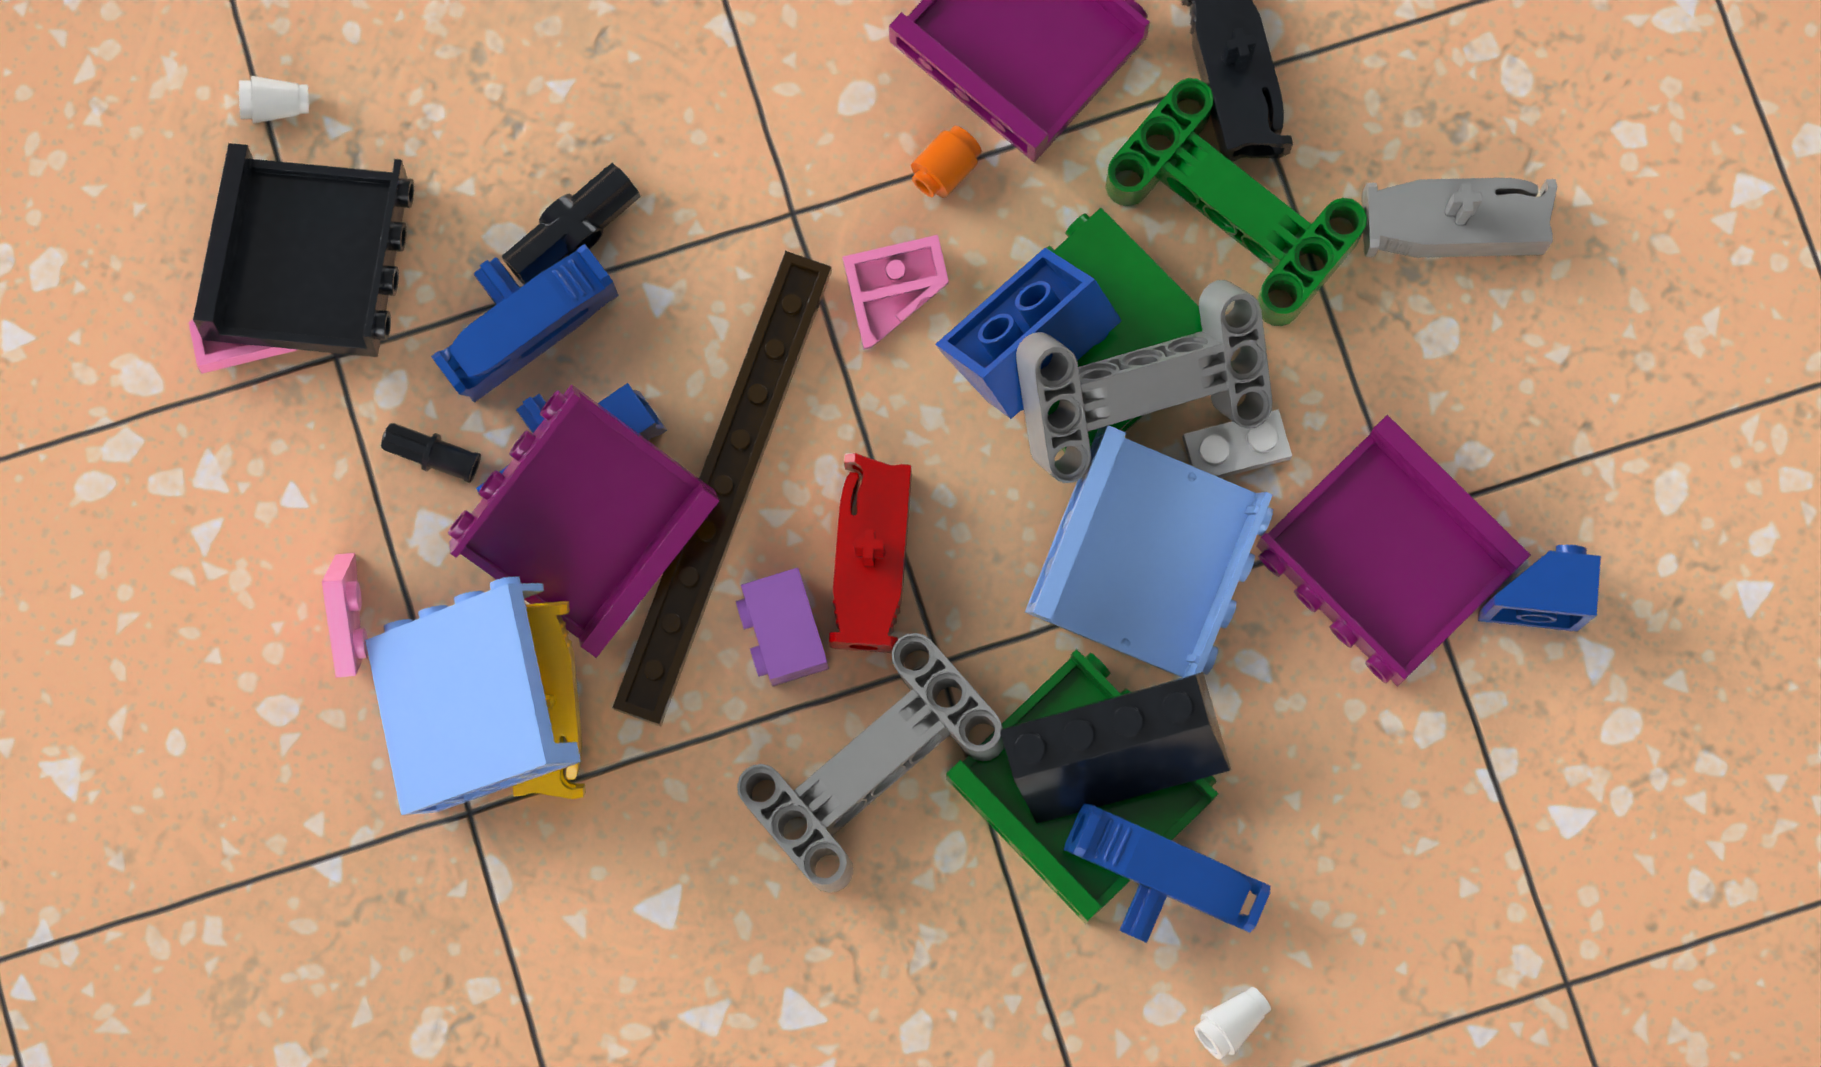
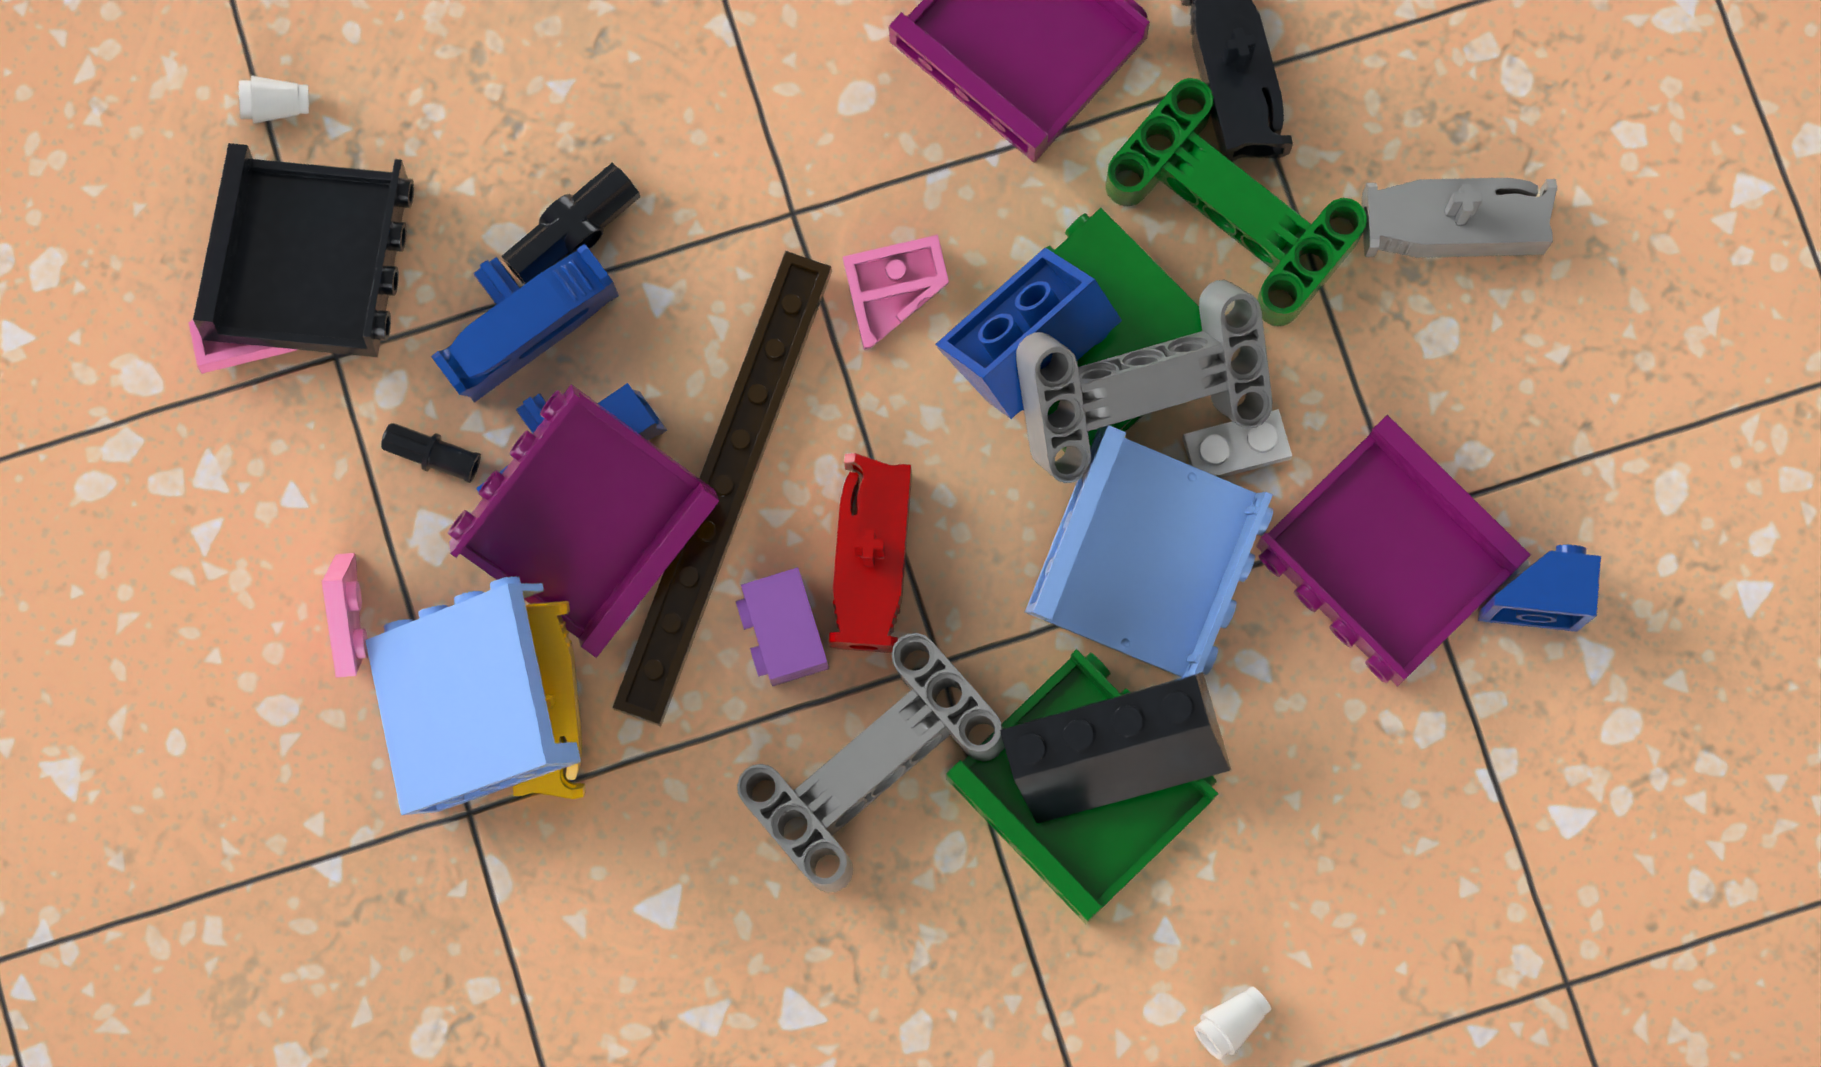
(945, 162): orange brick -> none
(1162, 872): blue piece -> none

